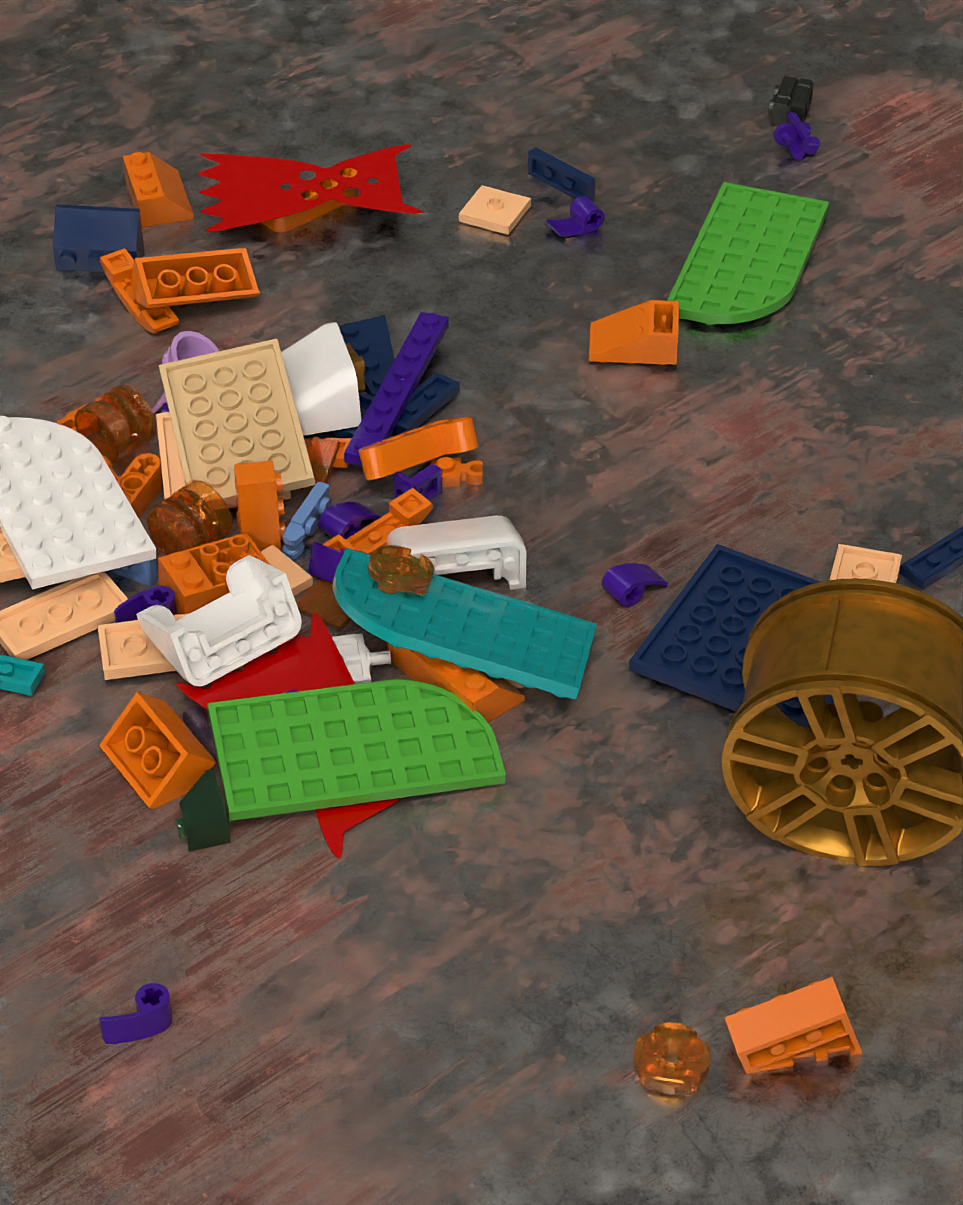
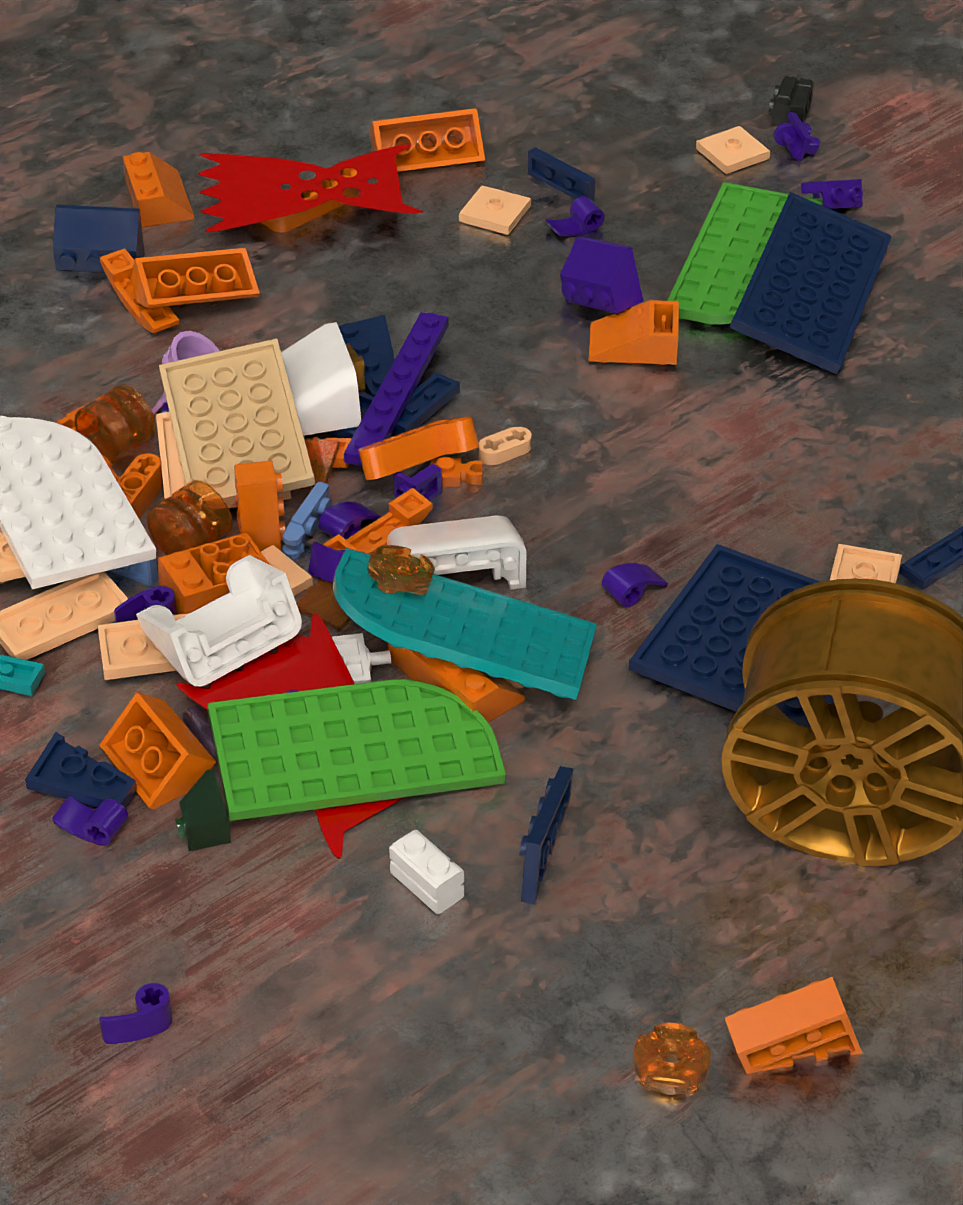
(71, 772): none -> dark blue wing
(91, 825): none -> dark purple panel
(426, 871): none -> white brick
(435, 139): none -> orange slope
(504, 445): none -> light nougat beam
(543, 832): none -> dark blue wing
(601, 276): none -> dark purple slope
(733, 149): none -> light nougat plate
(811, 283): none -> dark blue plate
(836, 193): none -> dark purple bracket

